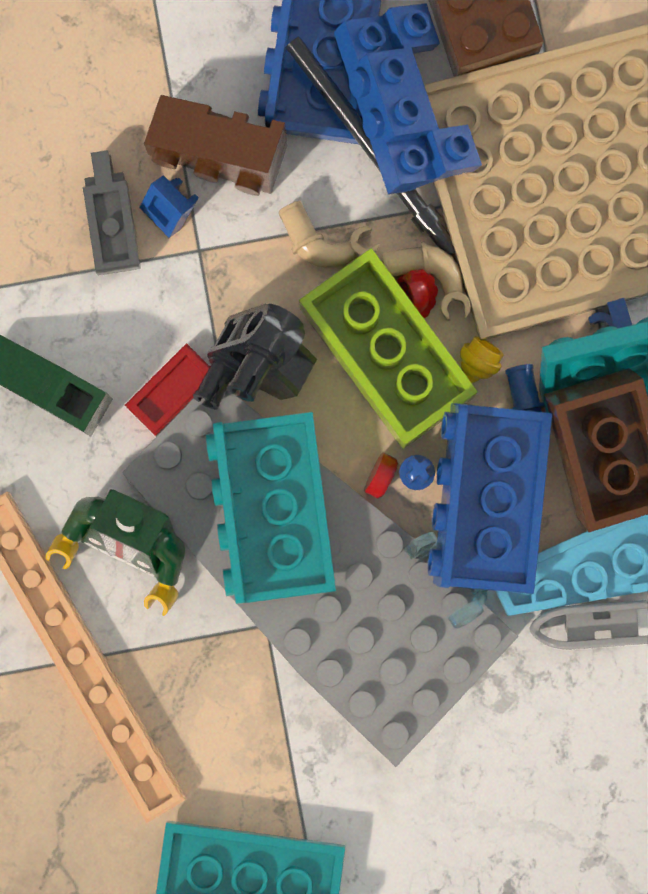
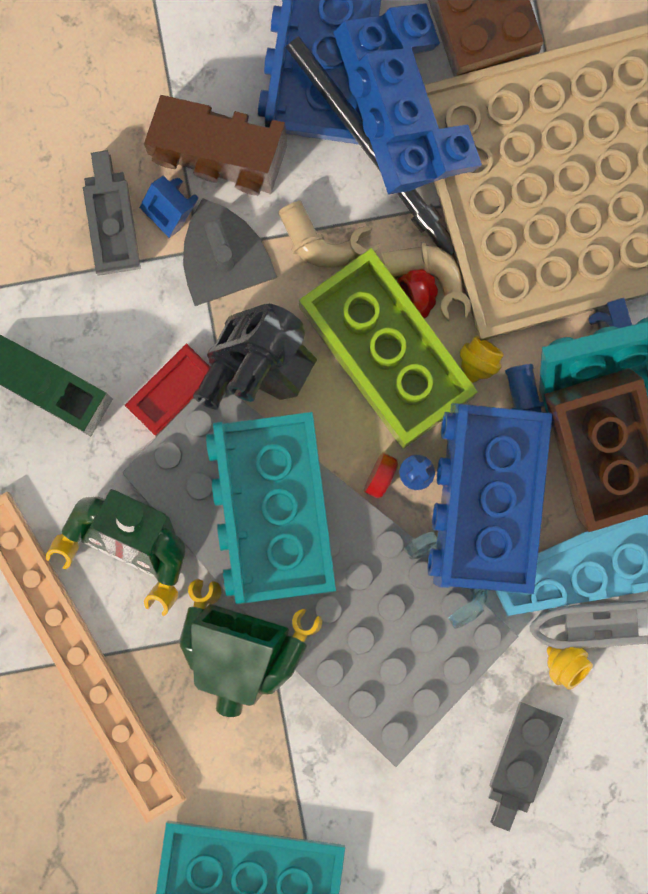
(222, 254): none -> dark grey shield
(238, 653): none -> dark green torso
(522, 762): none -> dark grey hinge
(568, 666): none -> yellow plate

